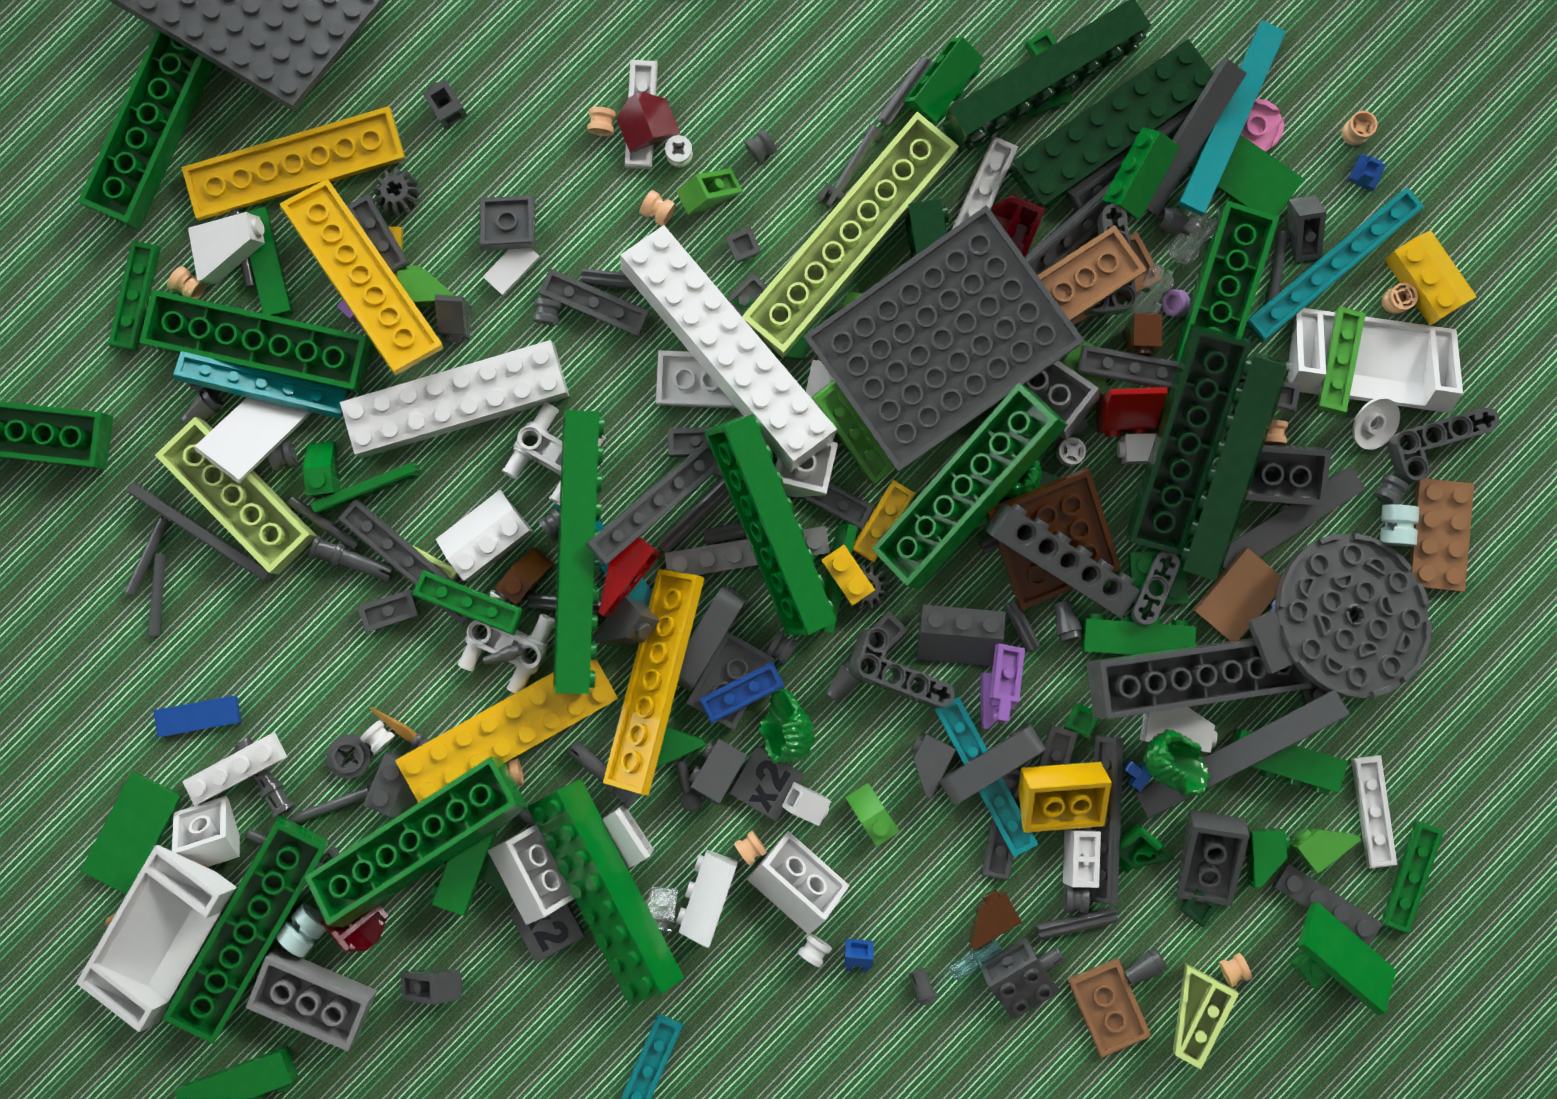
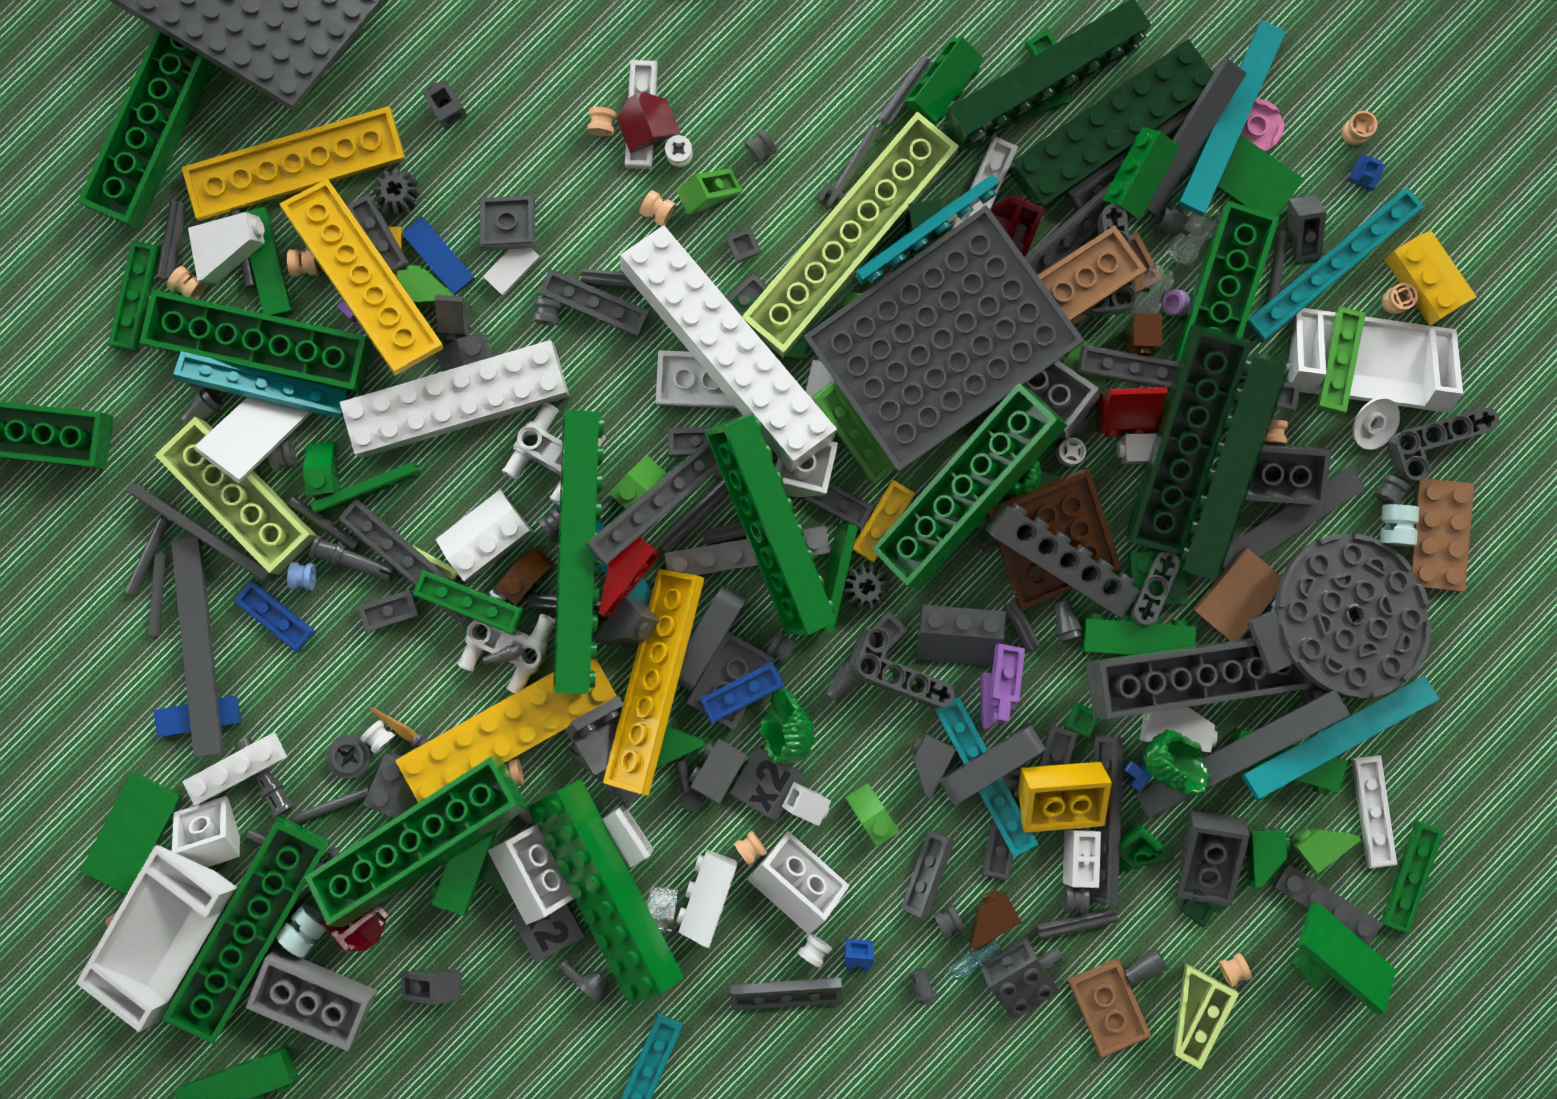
(171, 239): none -> dark grey axle
(197, 647): none -> dark grey tile
(274, 616): none -> blue tile
(301, 576): none -> light blue wheel
(302, 263): none -> light nougat wheel
(438, 256): none -> blue tile
(464, 351): none -> dark grey slope
(591, 984): none -> dark grey bar
(595, 733): none -> dark grey bracket
(637, 482): none -> bright green slope
(786, 994): none -> dark grey plate
(847, 575): yellow plate -> none
(927, 874): none -> dark grey plate
(936, 224): none -> teal plate
(949, 922): none -> dark grey wheel
(1340, 737): none -> teal tile

